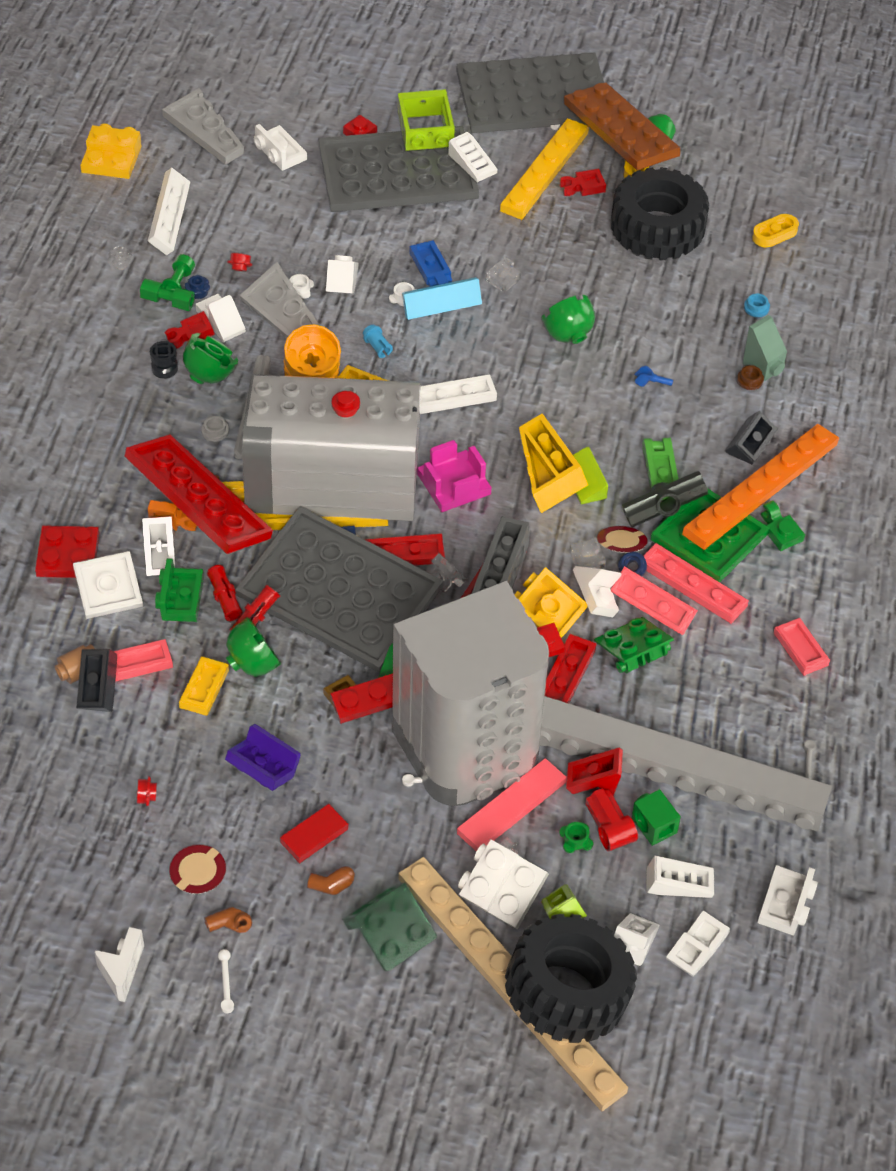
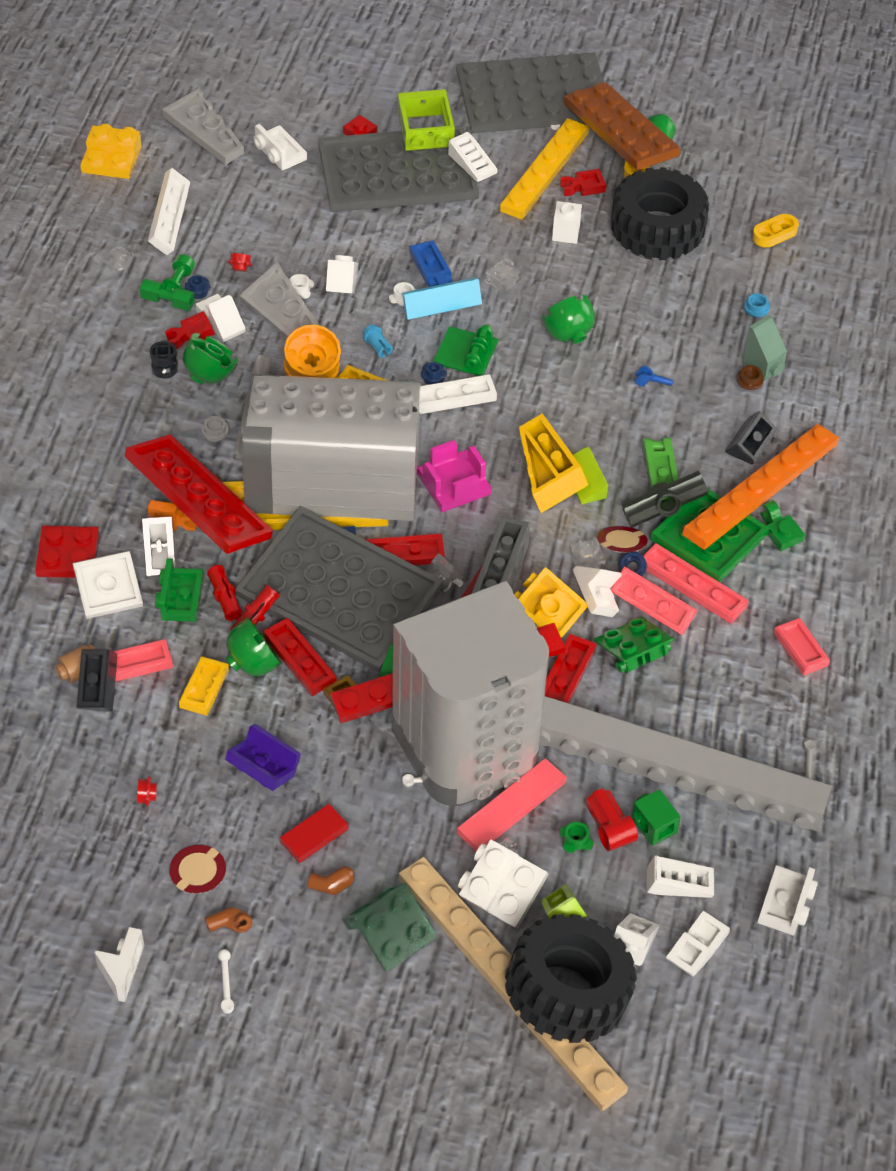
(299, 656): none -> red plate
(345, 403): red plate -> none
(433, 373): none -> dark blue plate
(467, 350): none -> green hinge
(566, 222): none -> white brick
(595, 771): red slope -> none

